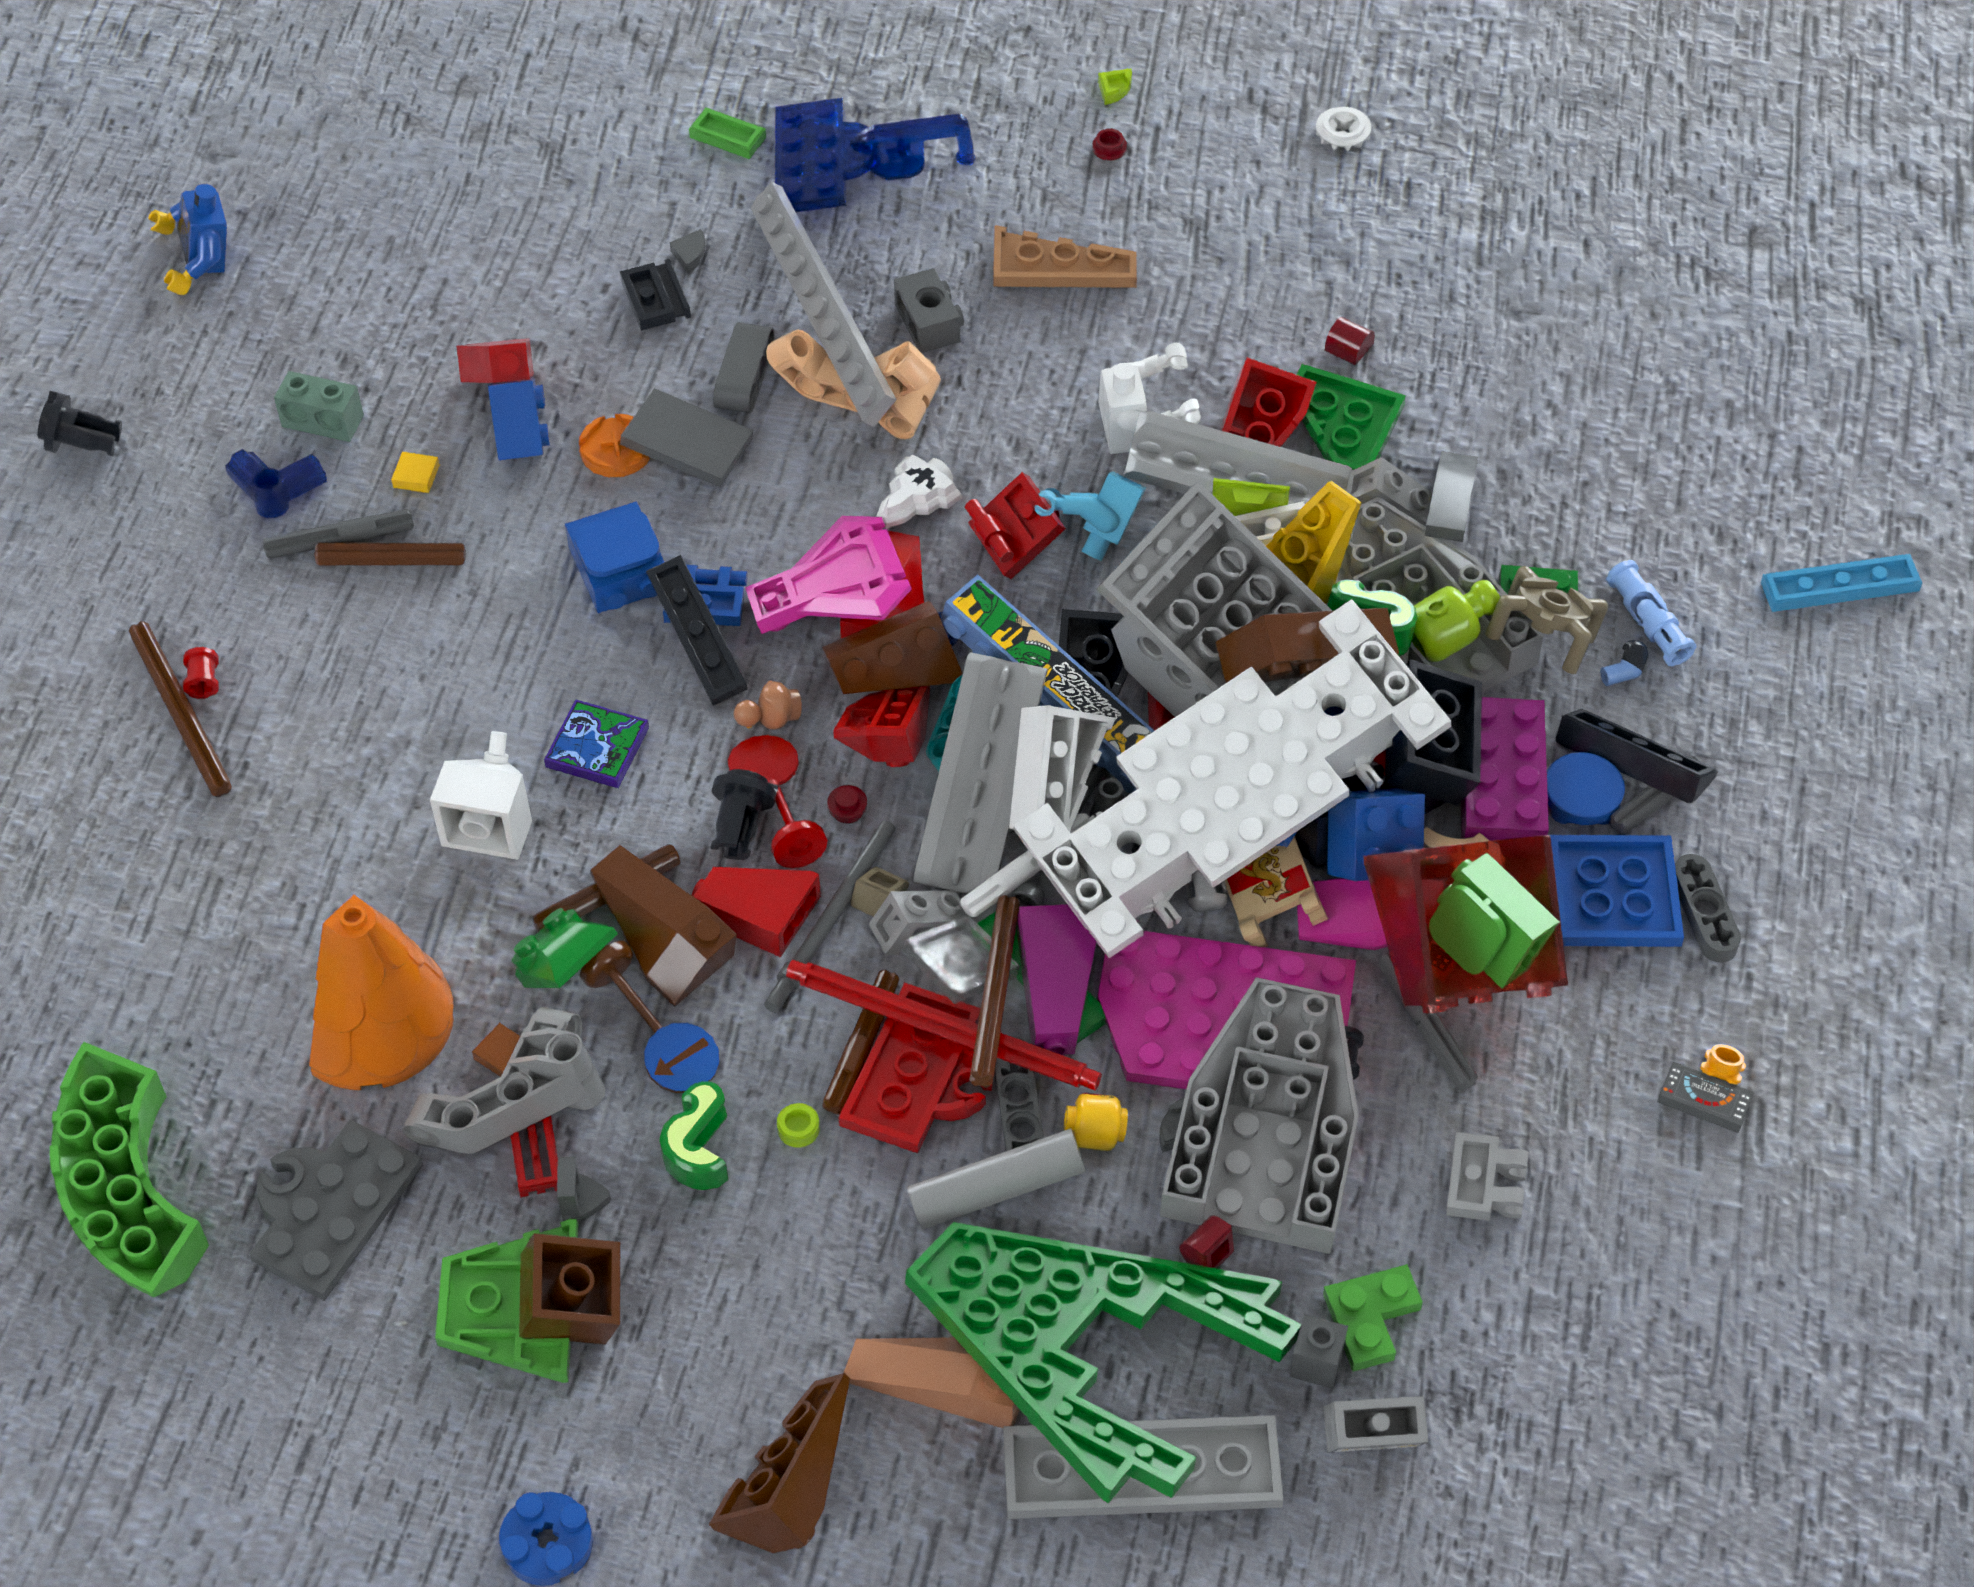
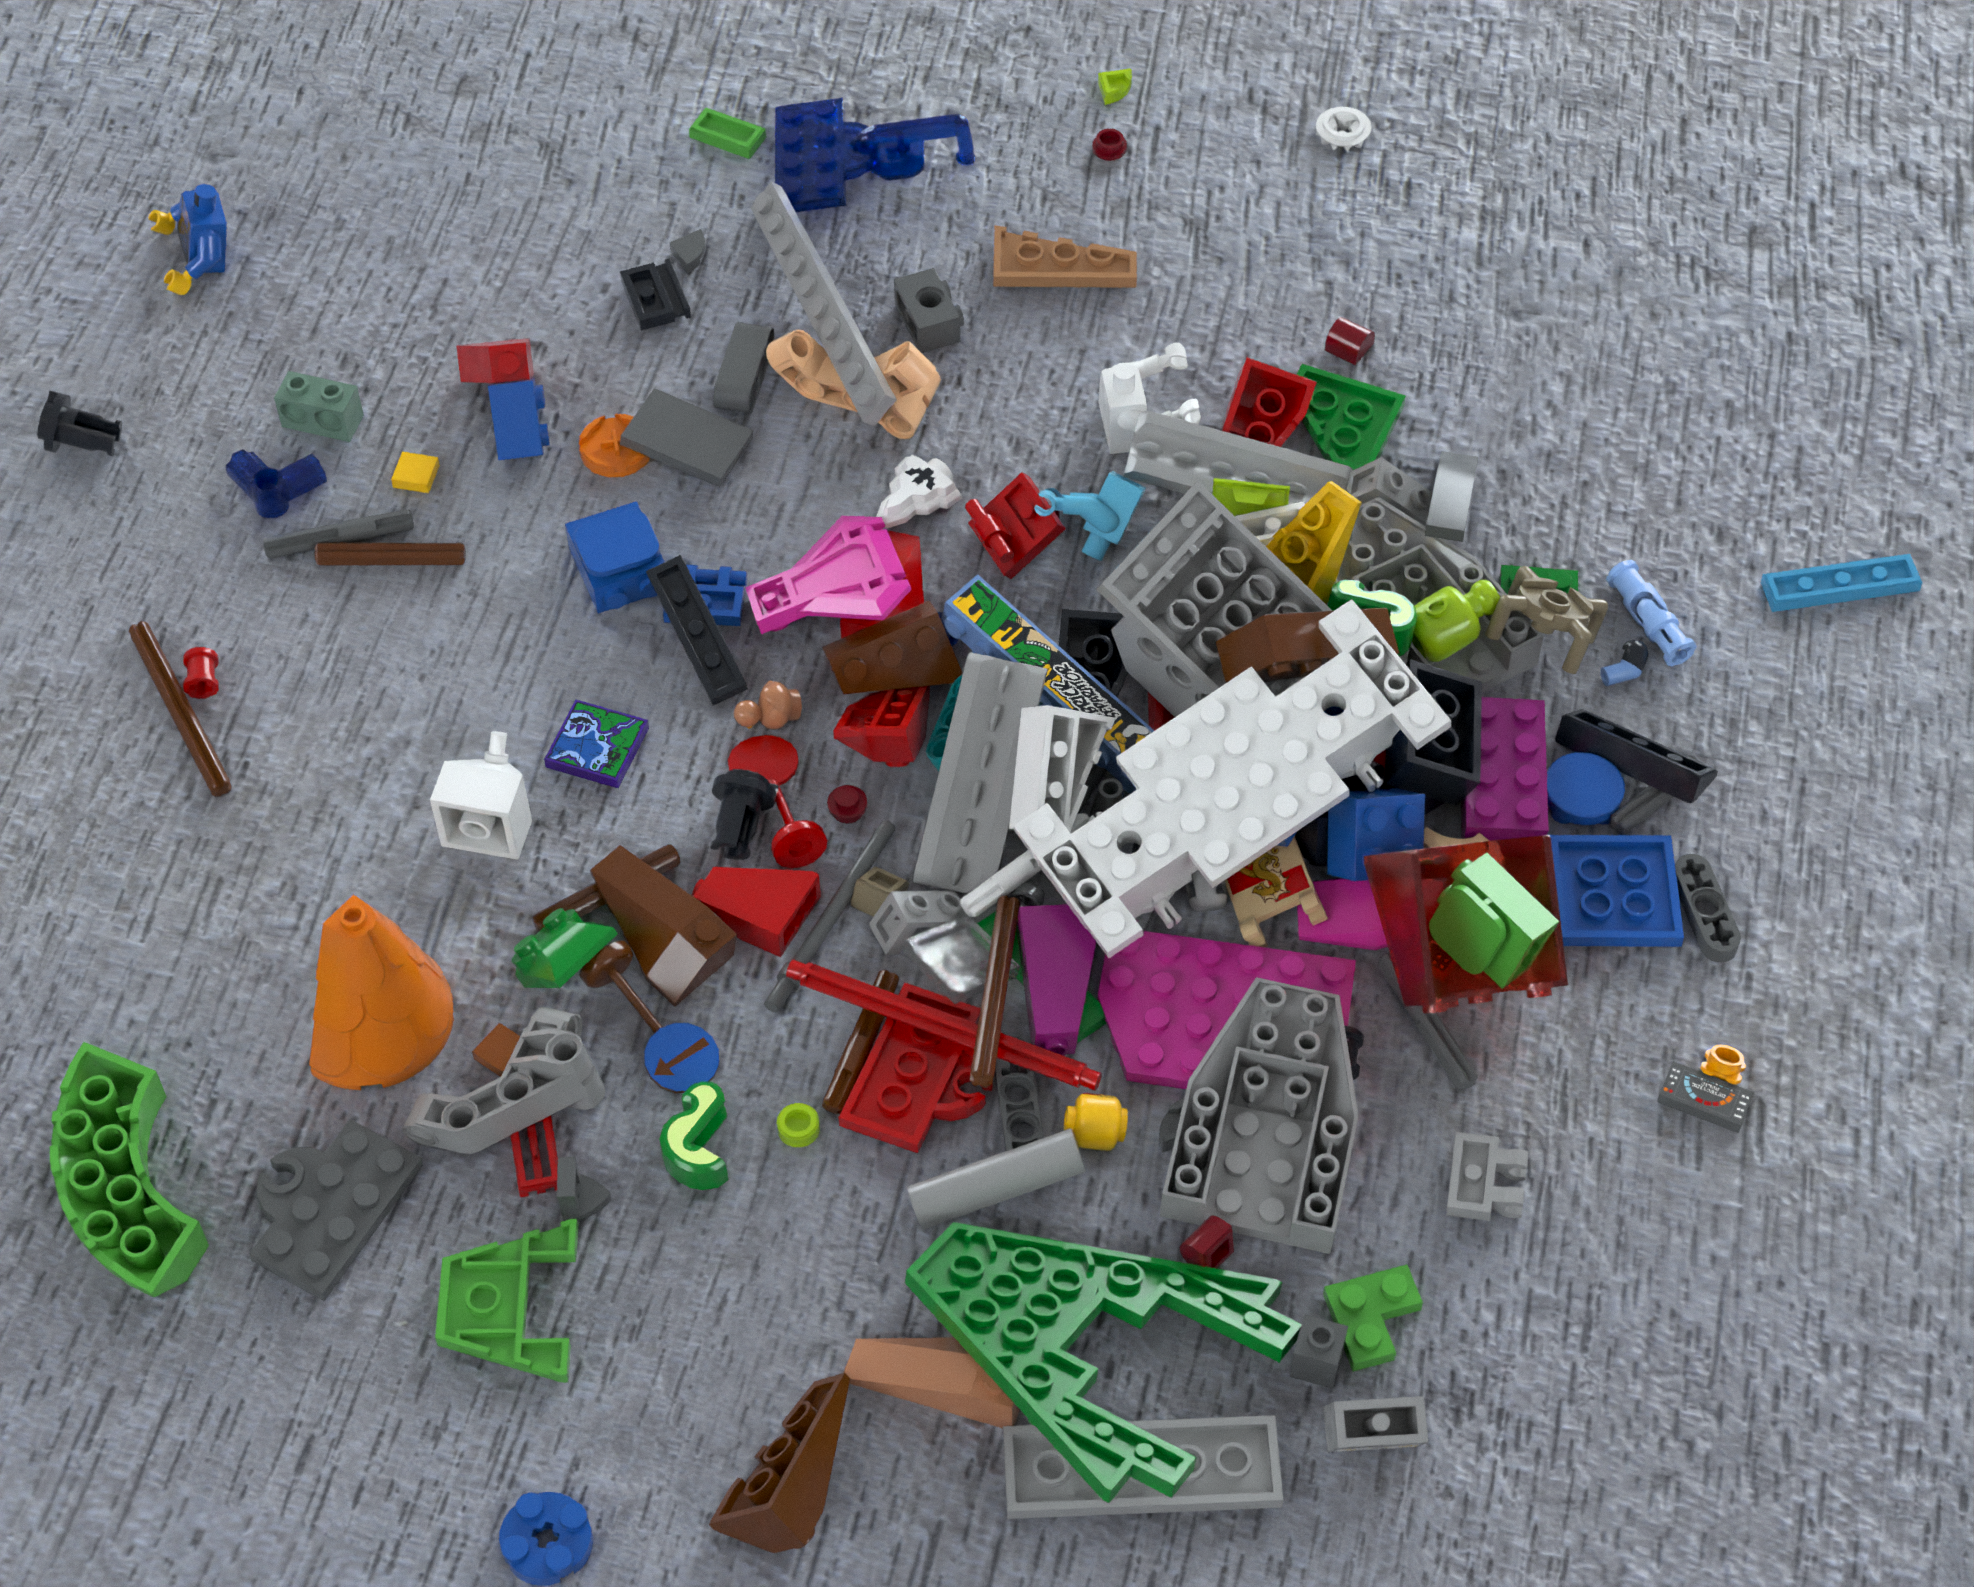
(569, 1289): reddish brown brick -> none

